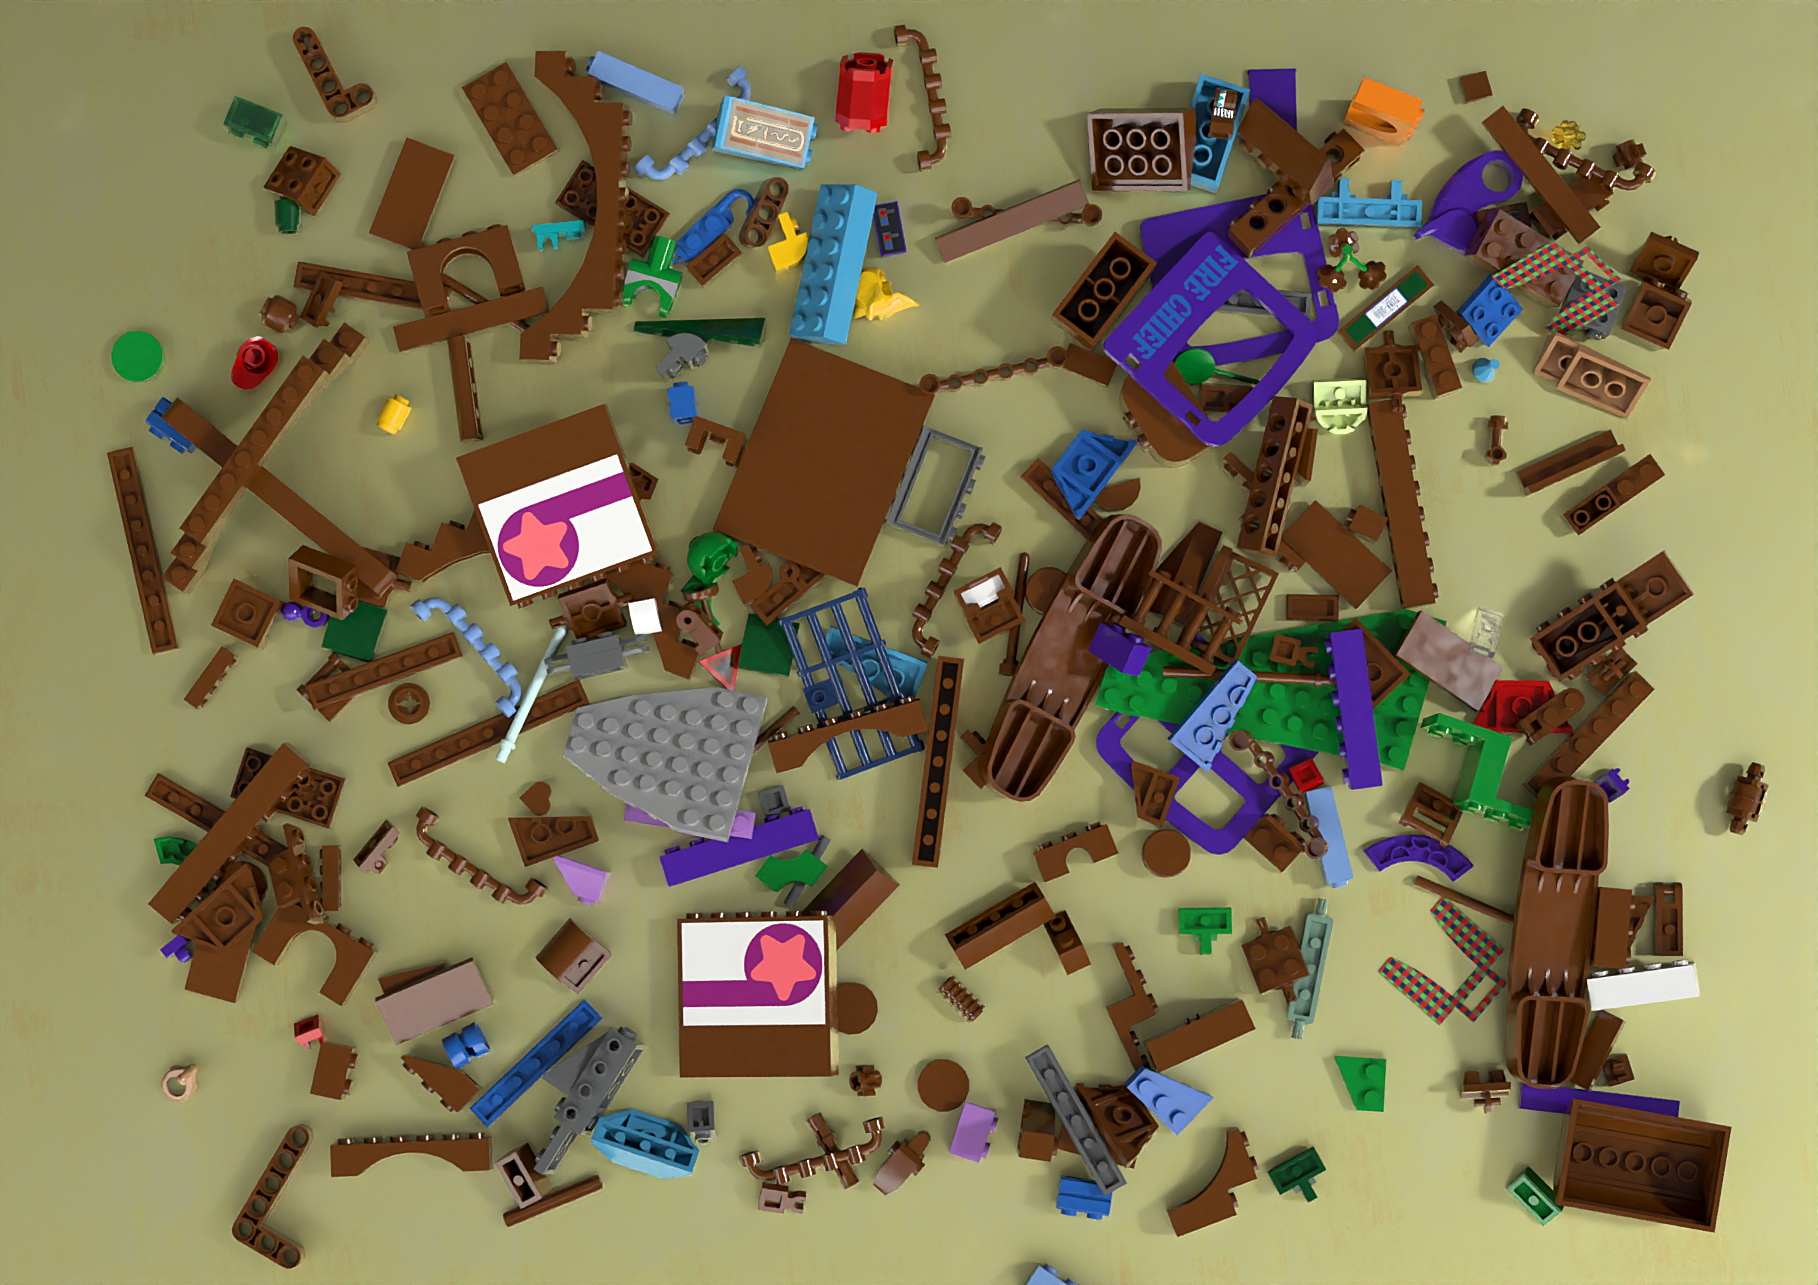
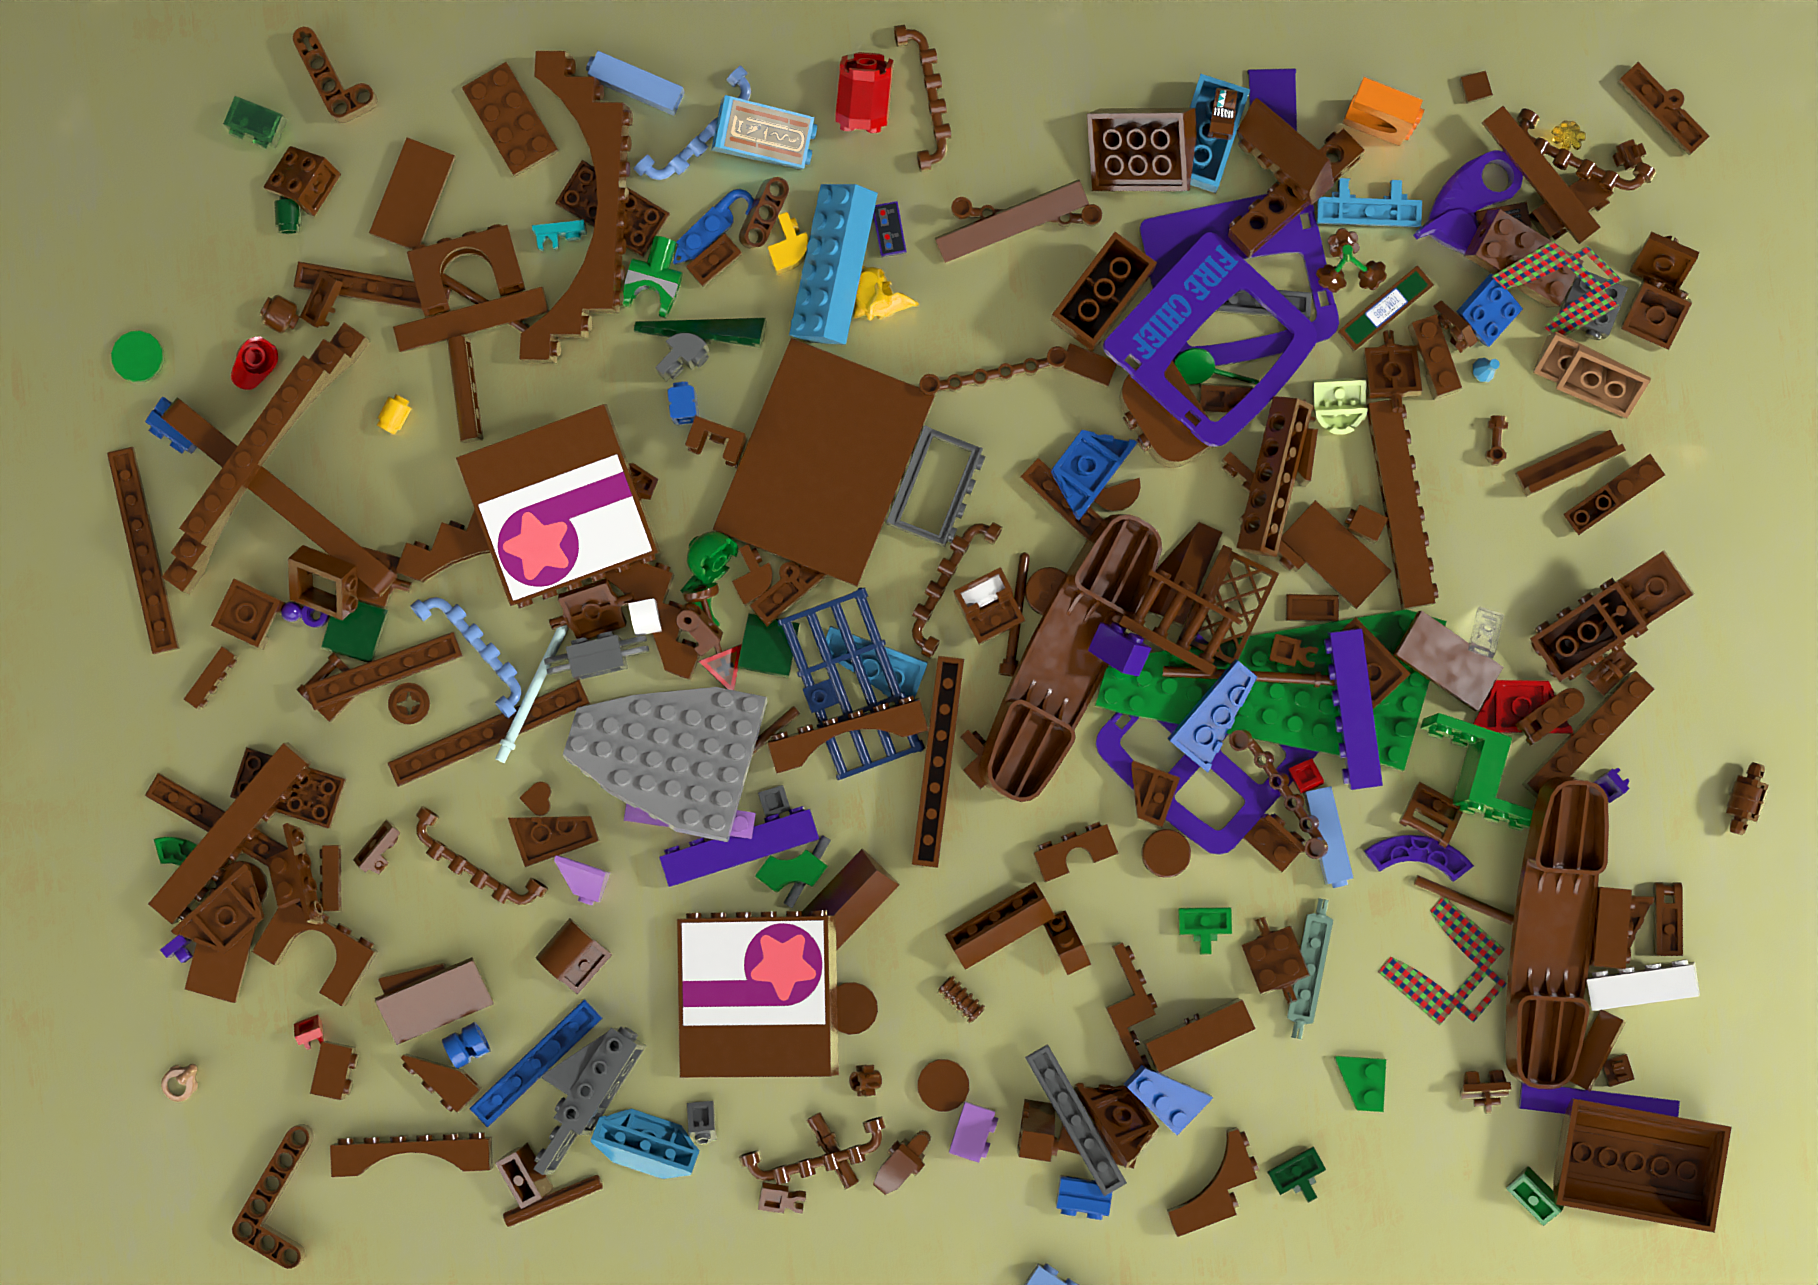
(1664, 108): none -> reddish brown hinge

